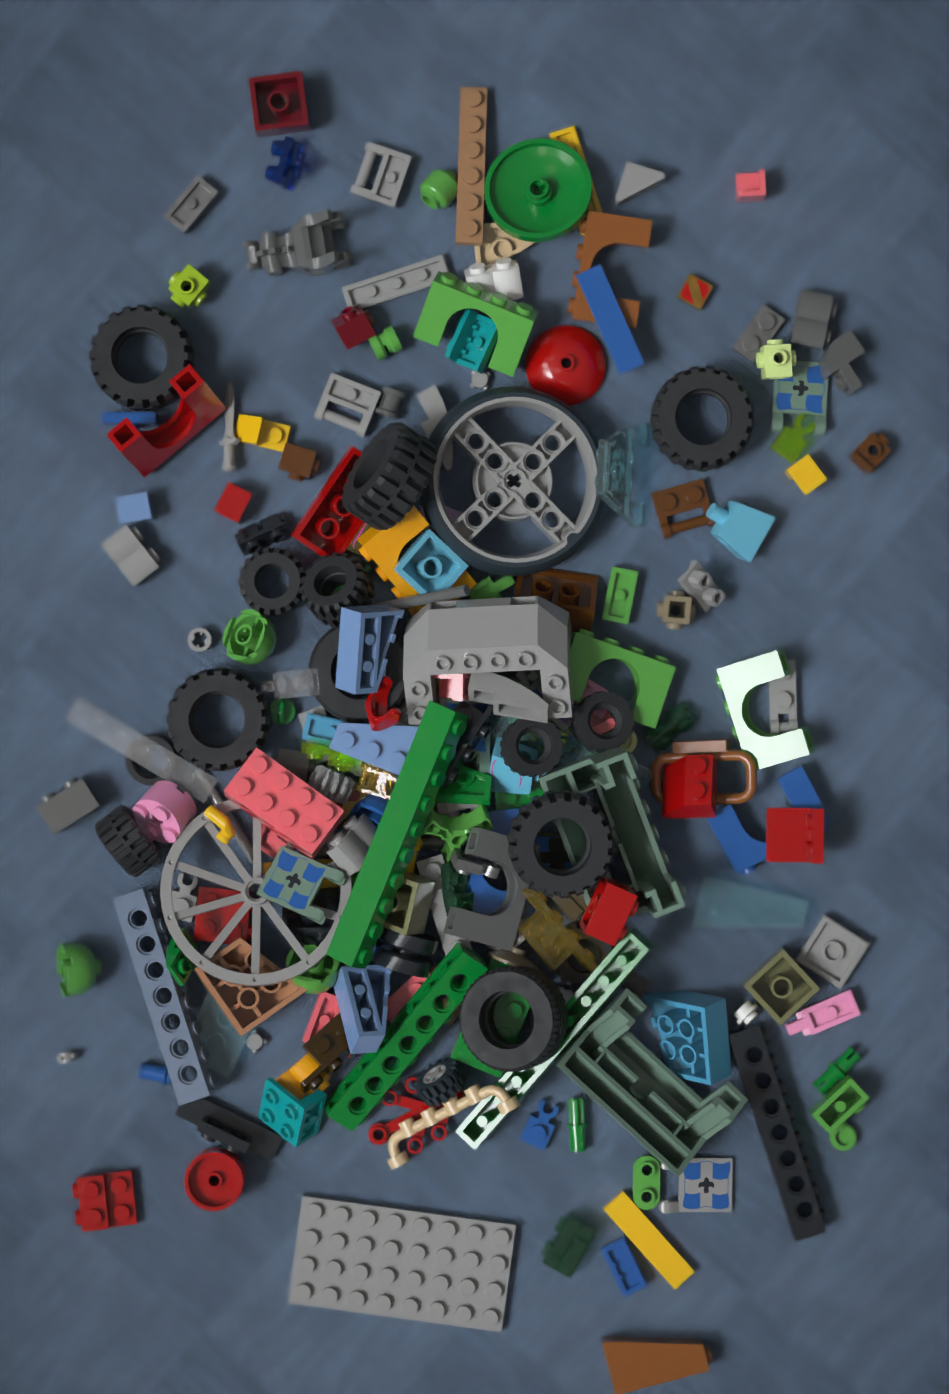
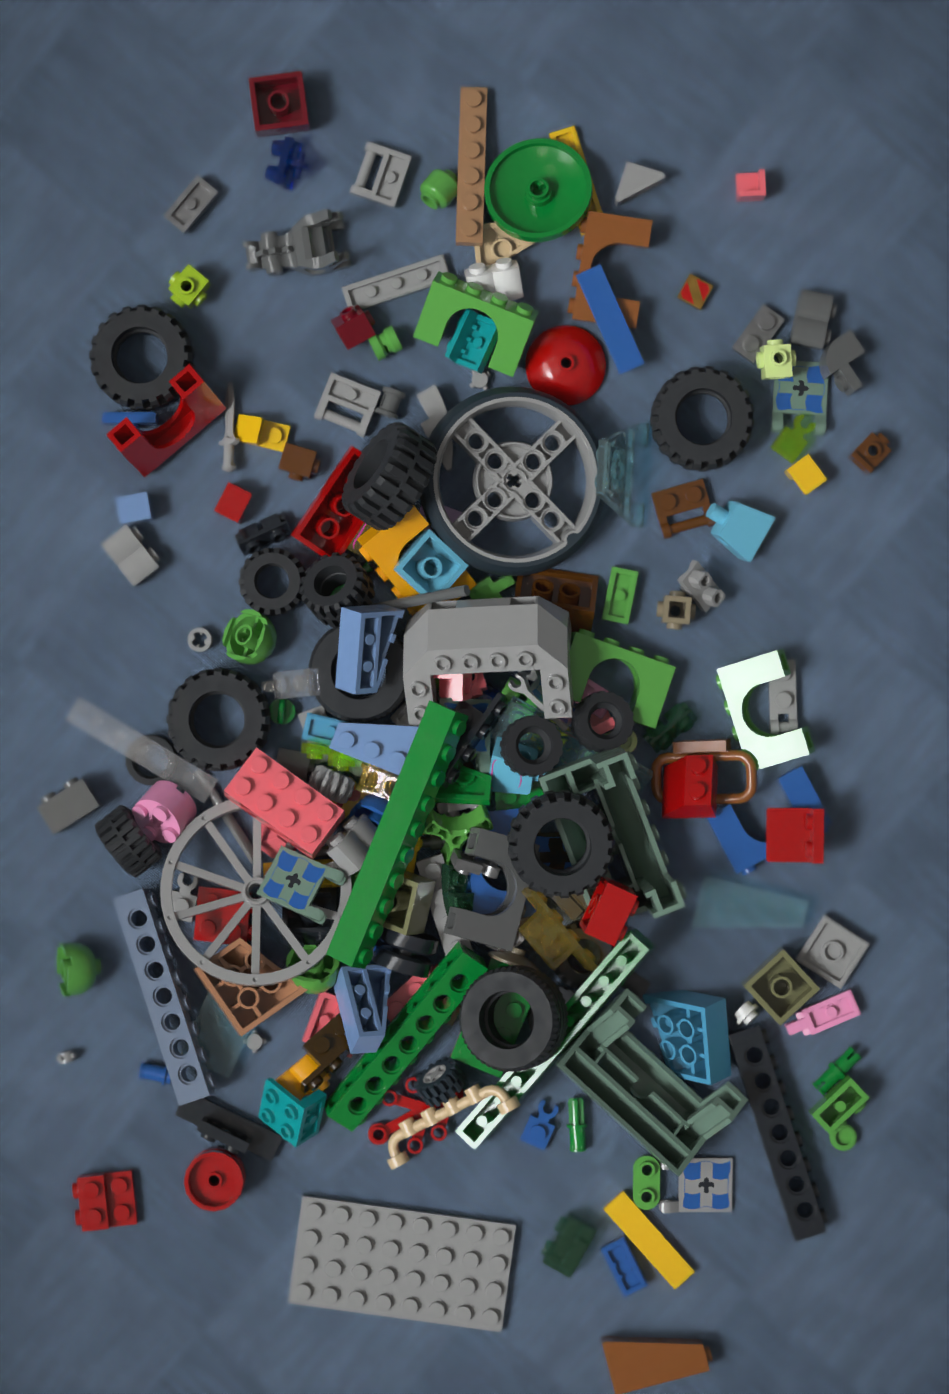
(177, 962): green slope -> none
(222, 821): yellow arm -> none
(378, 701): red helmet -> none
(507, 697): light grey slope -> none

